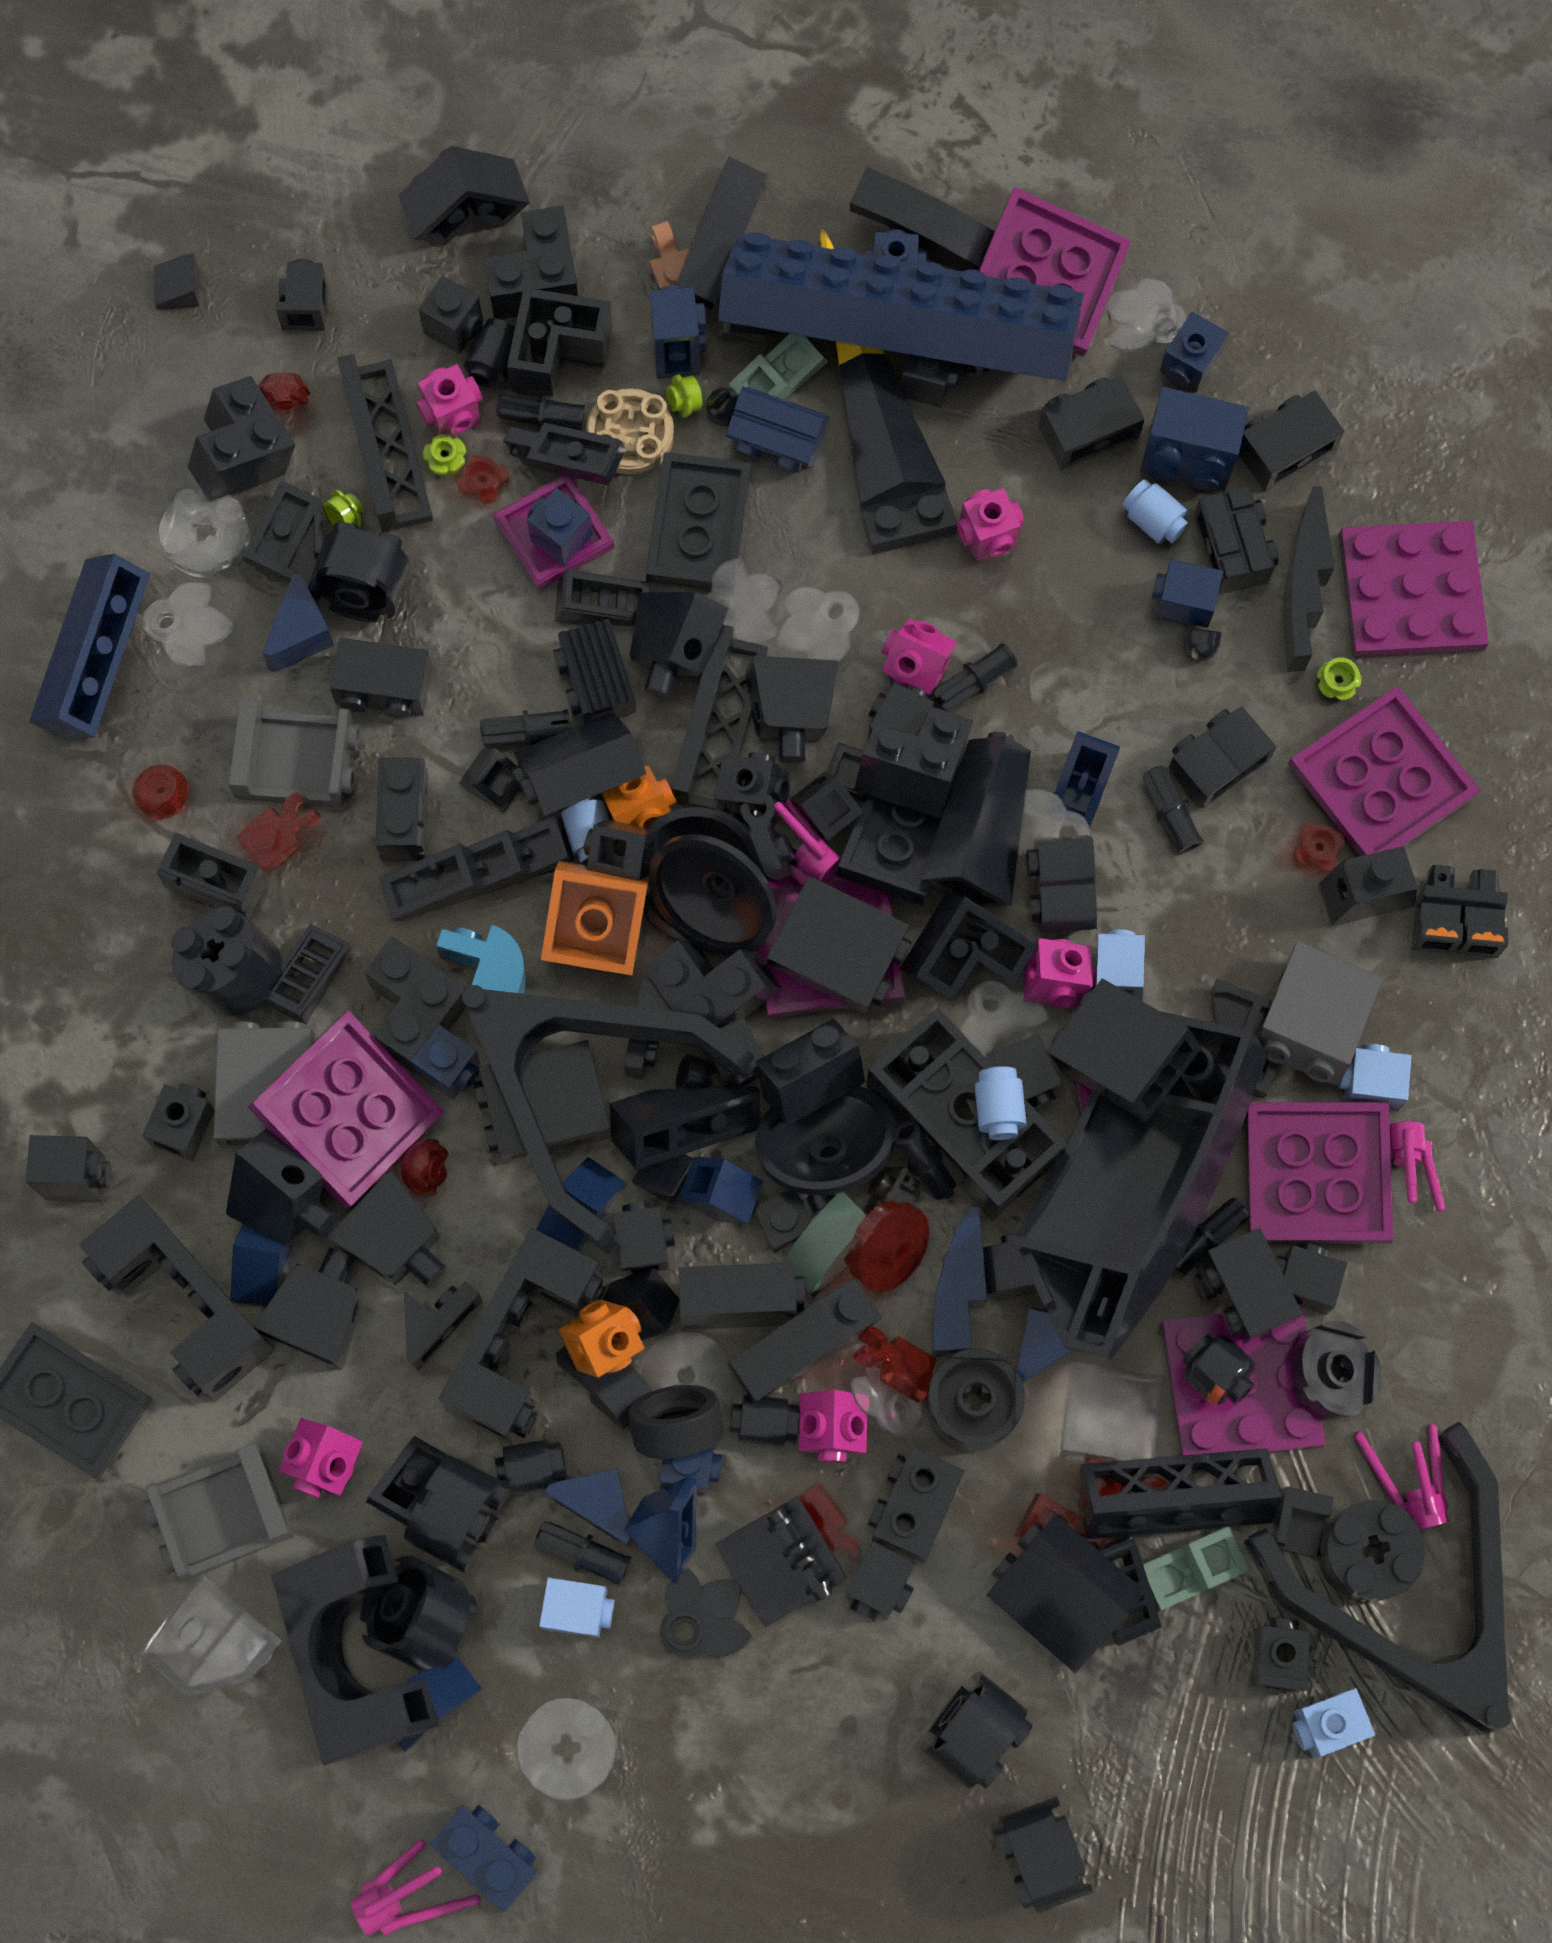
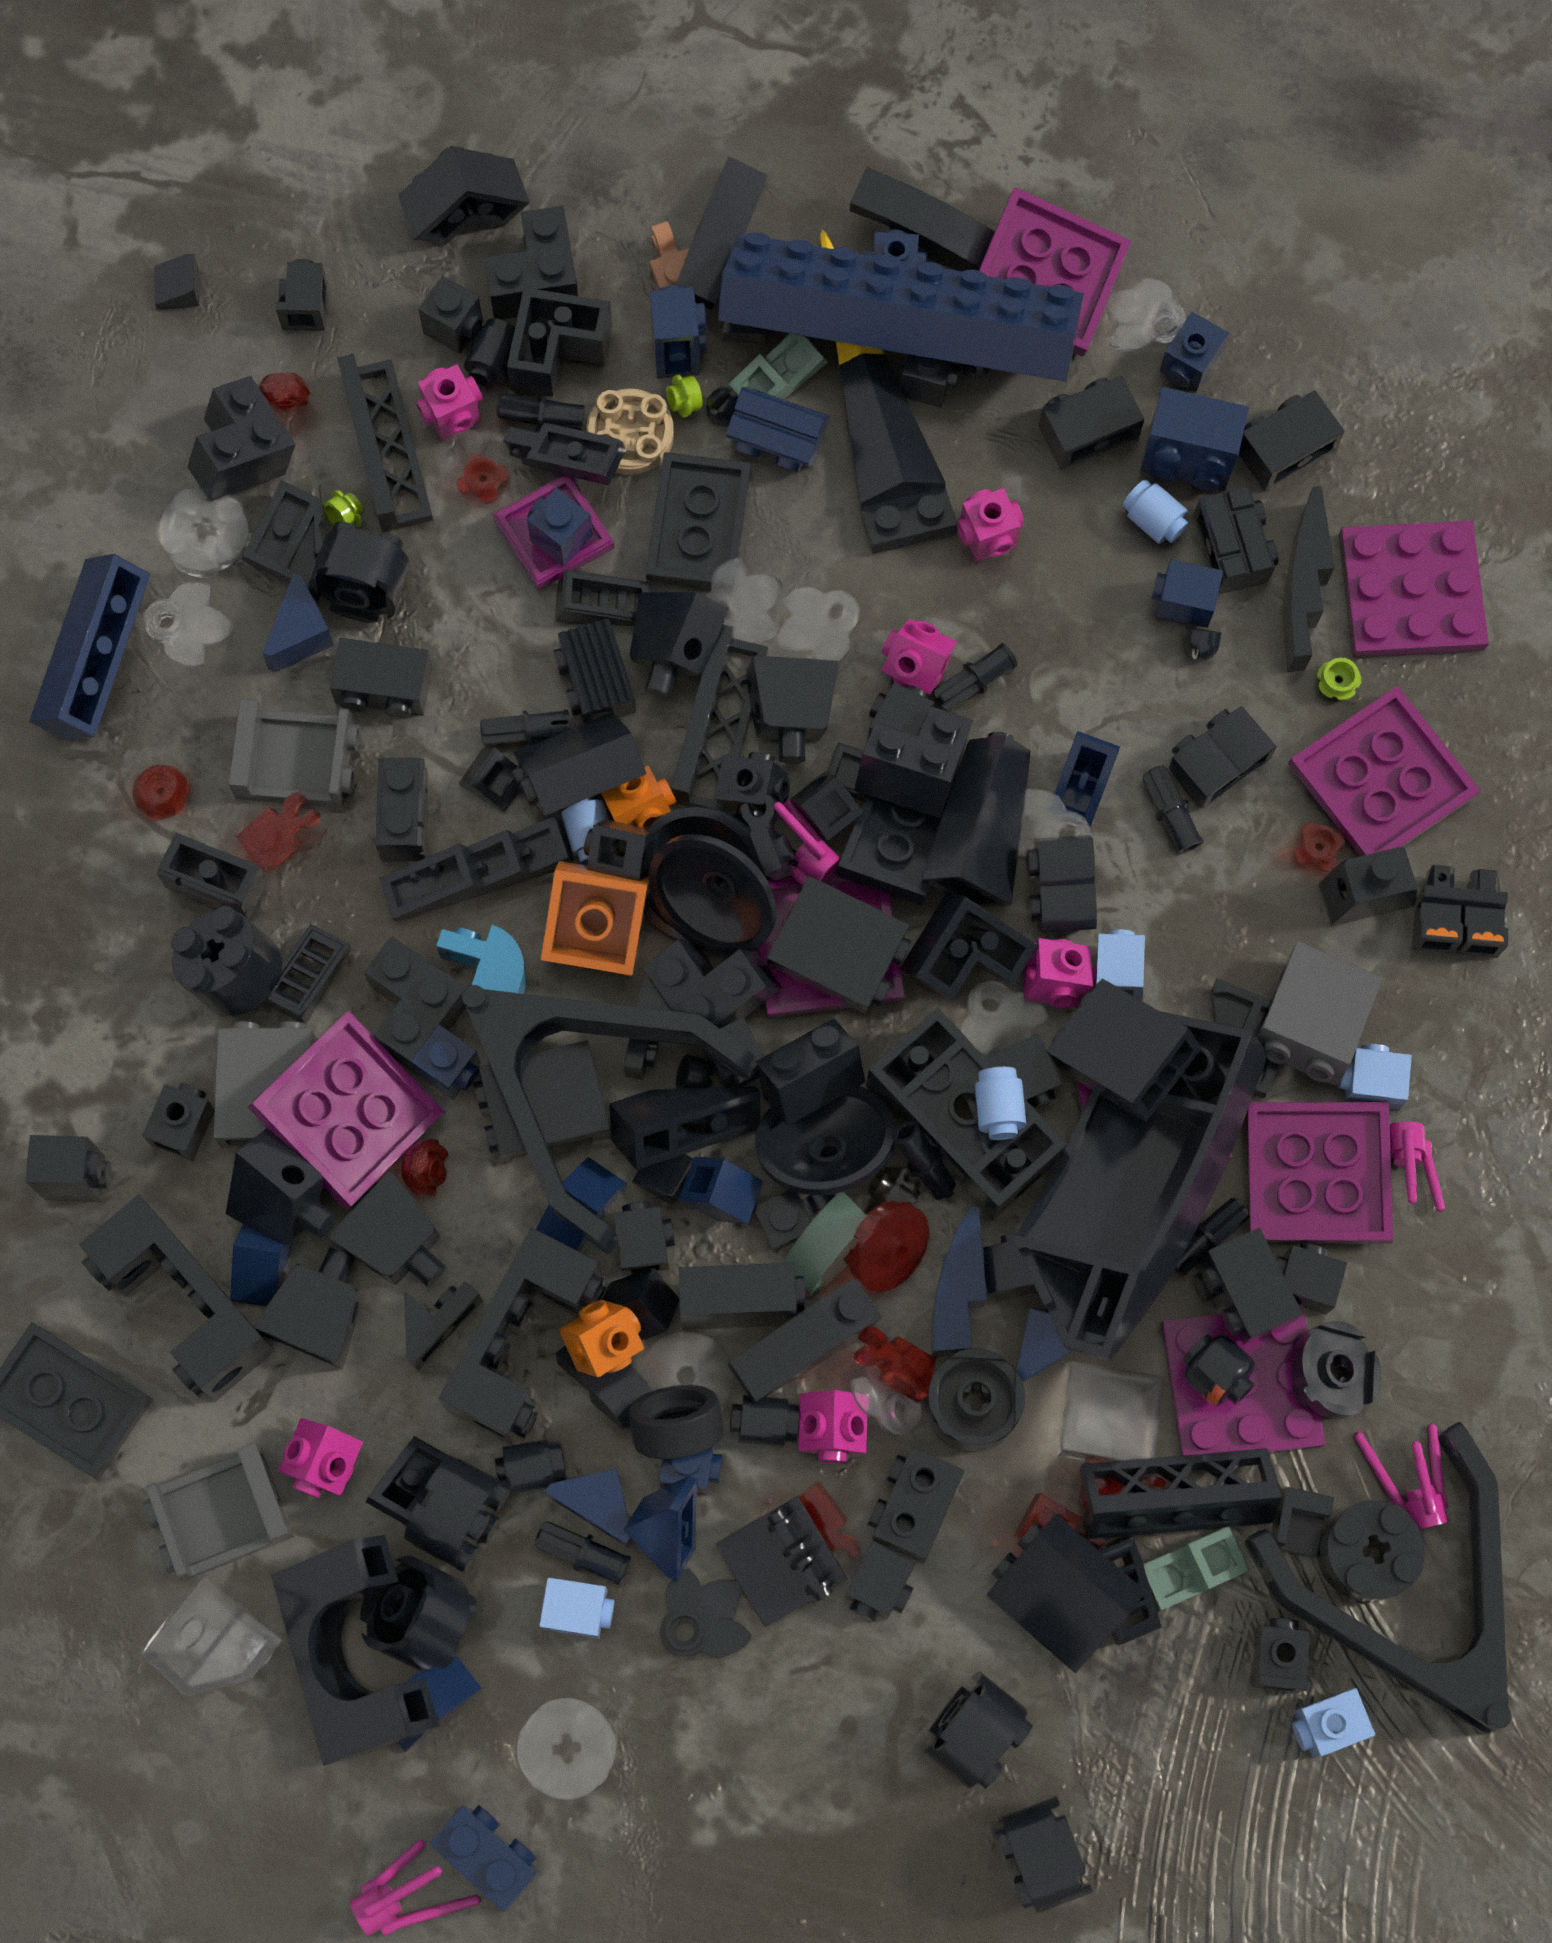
(447, 465): lime plate -> none

